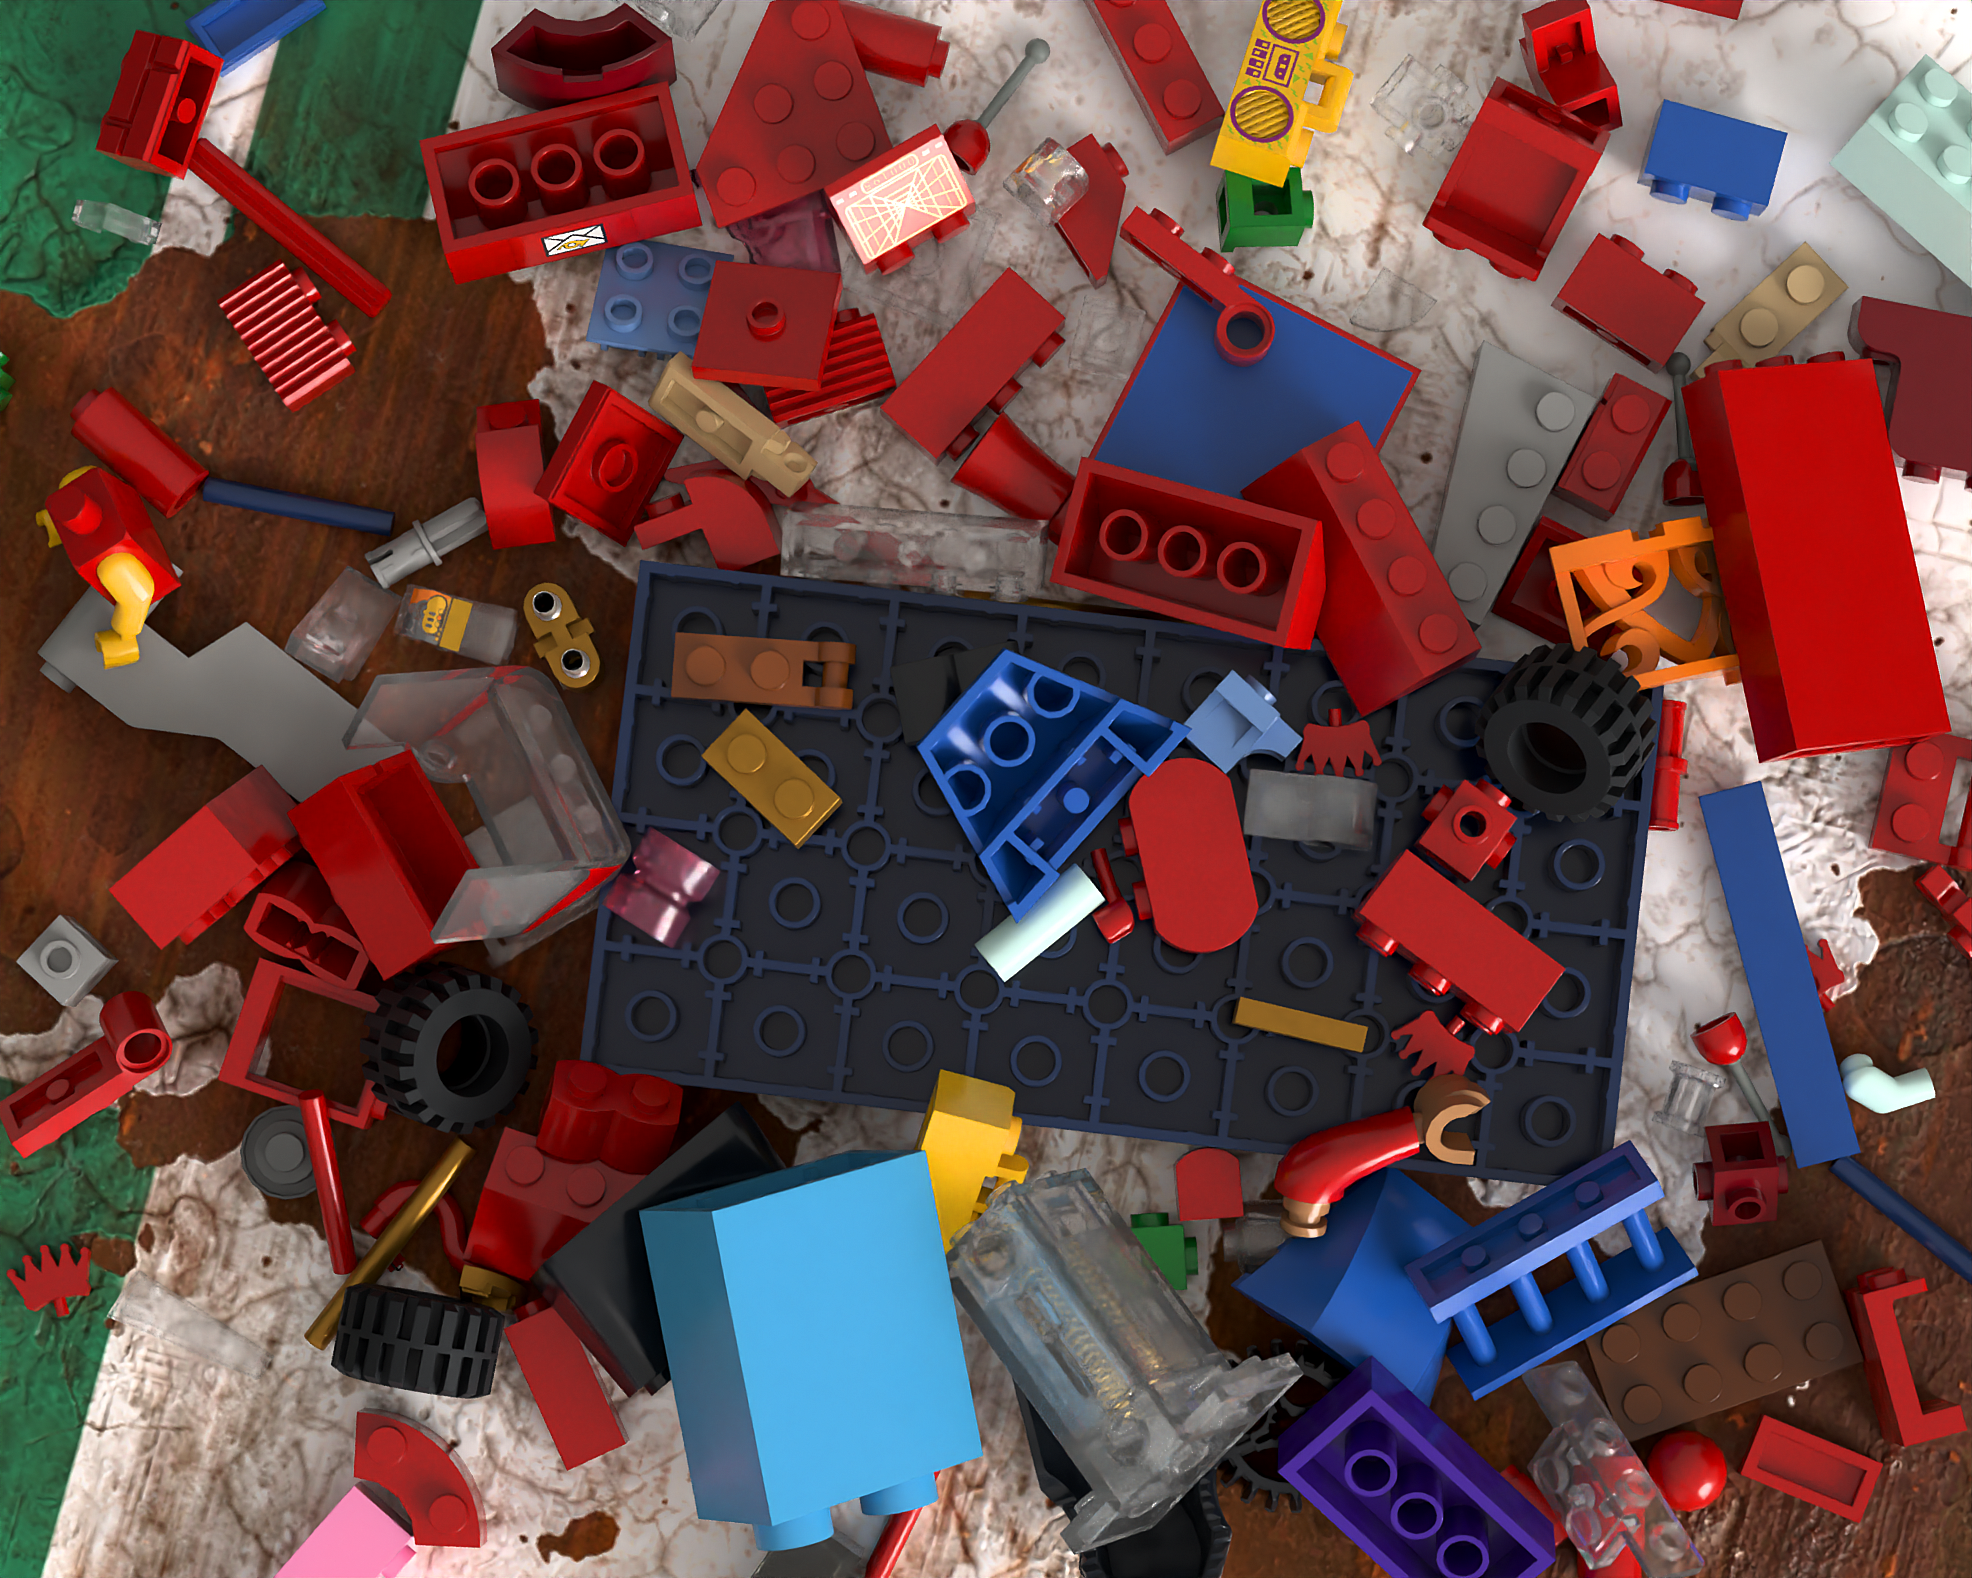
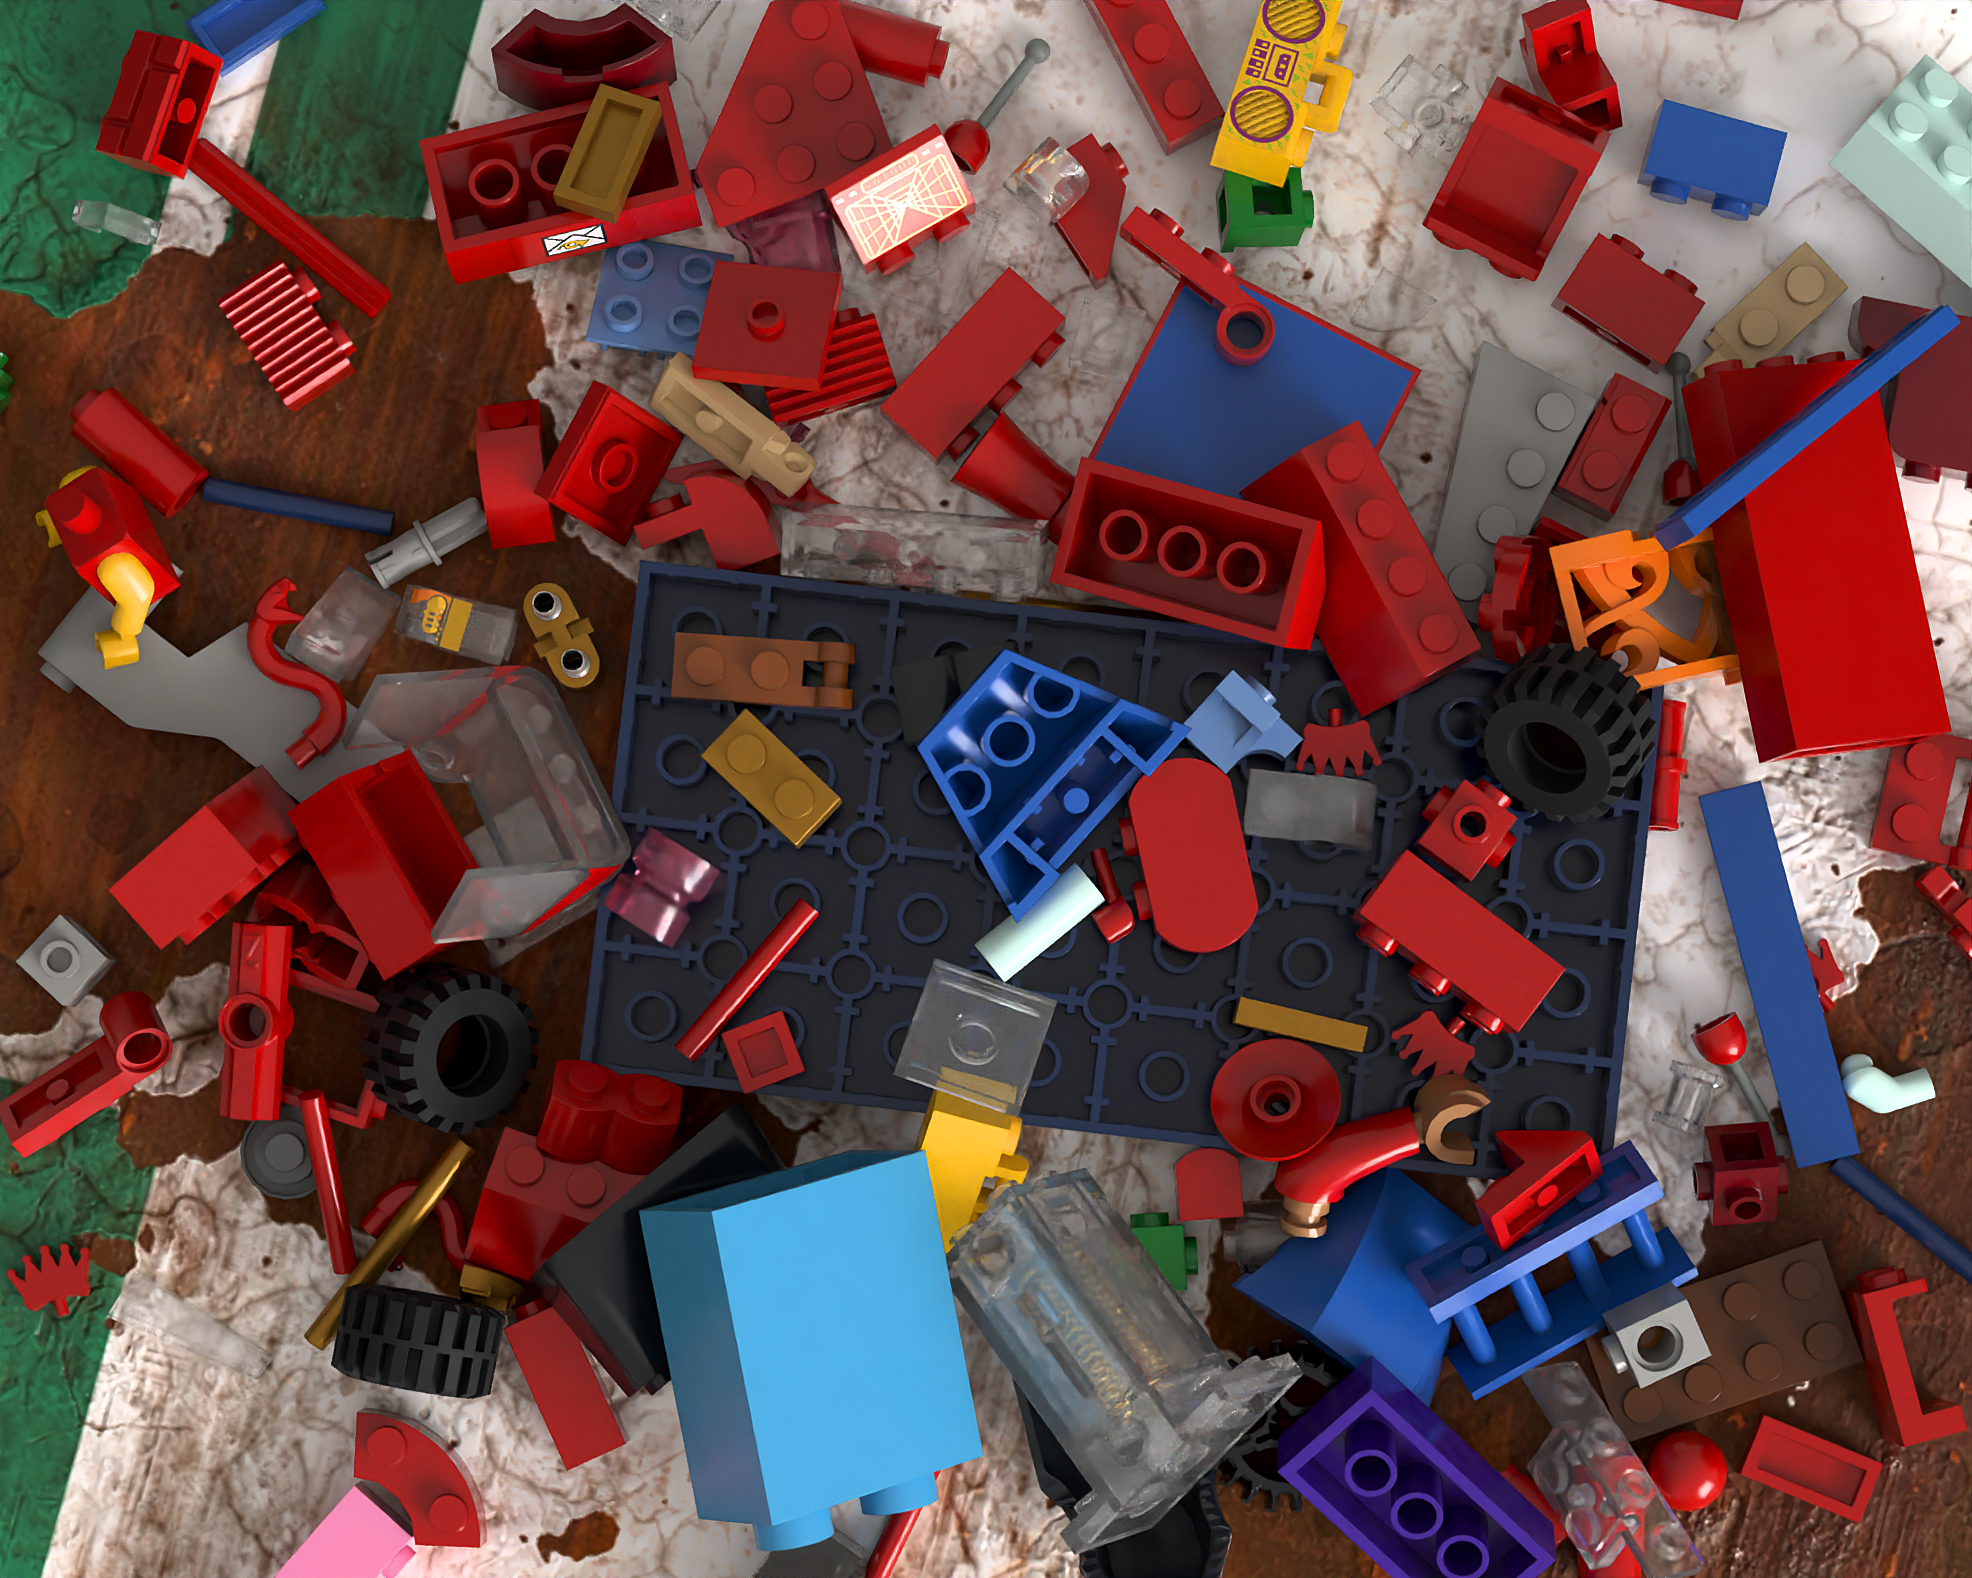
(252, 1062): none -> red piece
(332, 719): none -> red animal
(607, 153): none -> pearl gold tile
(746, 980): none -> red bar
(763, 1052): none -> red tile
(799, 433): none -> clear pink piece
(975, 1038): none -> clear tile
(1270, 1074): none -> red dish
(1520, 607): none -> red plate
(1545, 1175): none -> red slope
(1678, 1347): none -> light grey brick
(1805, 427): none -> blue tile

